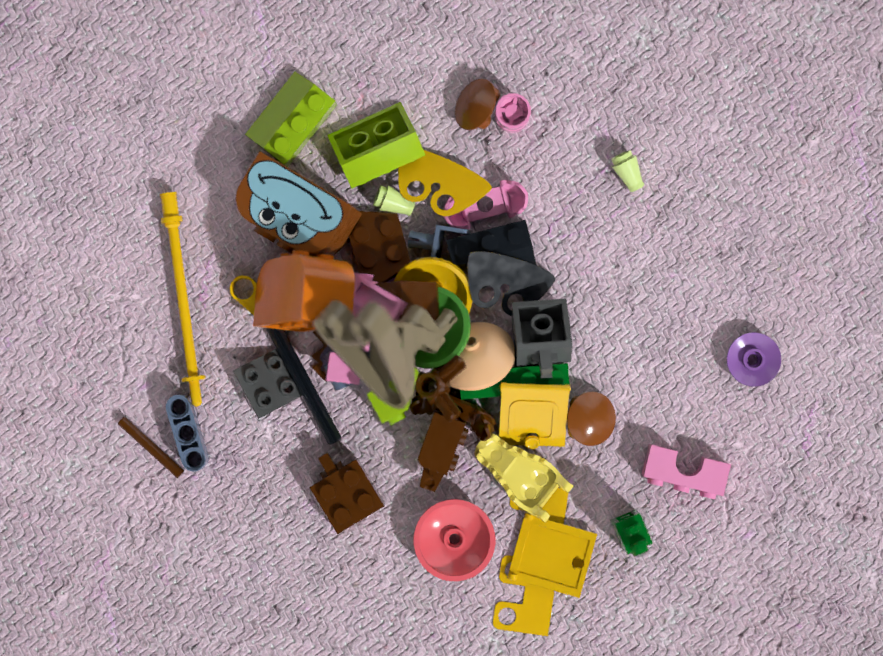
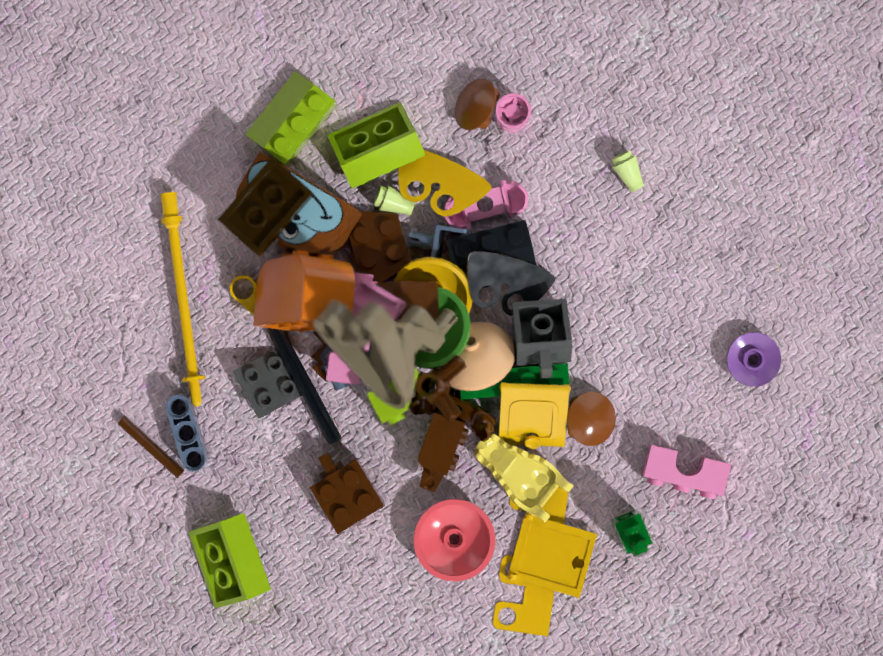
(229, 561): none -> lime slope
(266, 206): none -> dark brown plate

